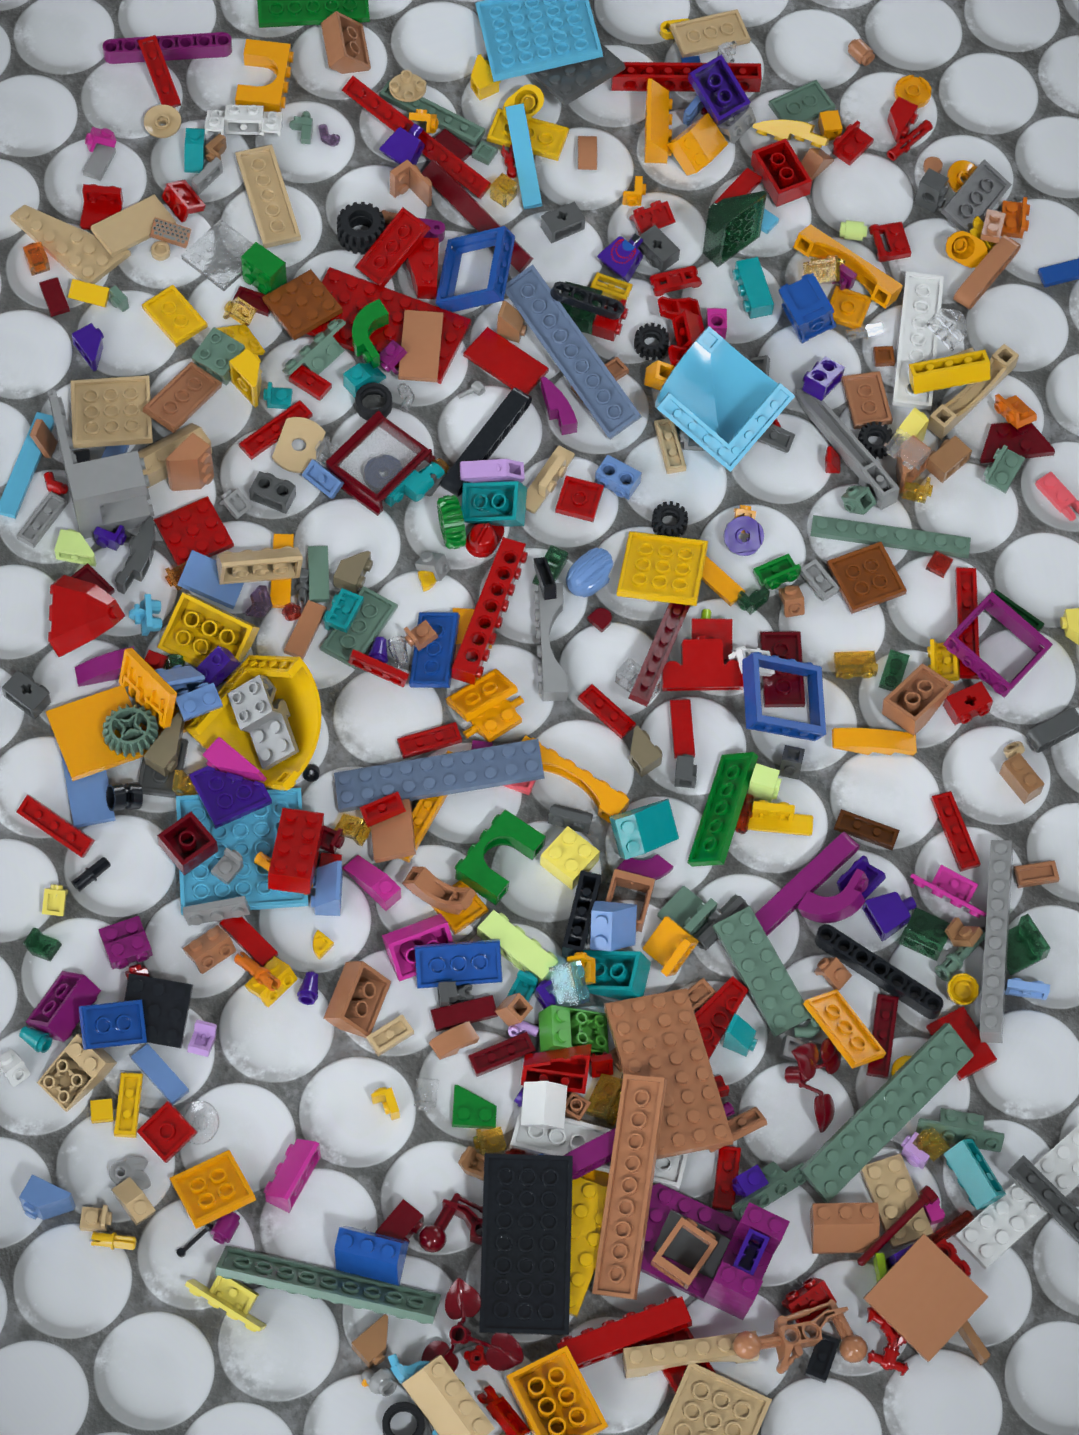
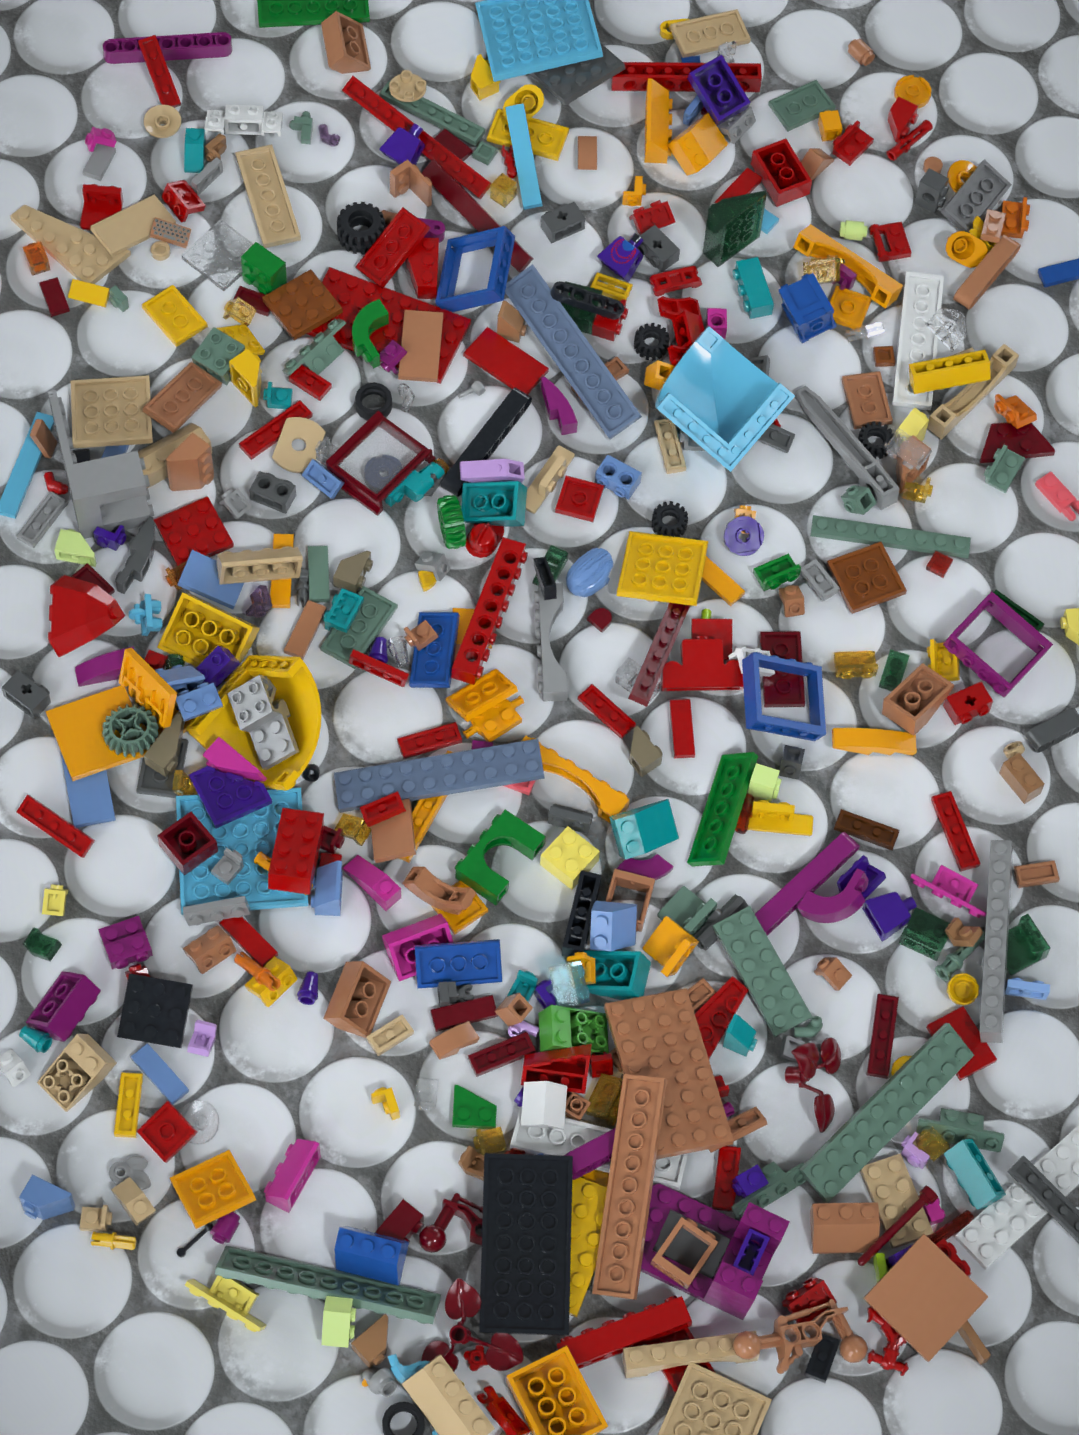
(89, 344): dark purple slope -> none
(91, 874): black axle -> none
(101, 1111): yellow tile -> none
(112, 1024): blue tile -> none
(127, 796): black wheel -> none
(275, 57): light orange arch -> none
(291, 611): clear red plate -> none
(321, 944): yellow tile -> none
(337, 1321): none -> yellowish green brick
(360, 375): teal slope -> none
(421, 115): light orange bracket -> none
(516, 946): yellowish green brick -> none
(685, 772): dark grey brick -> none
(754, 601): clear green bracket -> none
(785, 128): yellow slope -> none
(823, 378): dark purple brick -> none
(832, 461): red slope -> none
(844, 1028): light orange tile -> none
(884, 980): black beam -> none
(948, 458): medium nougat brick -> none
(965, 603): red plate -> none

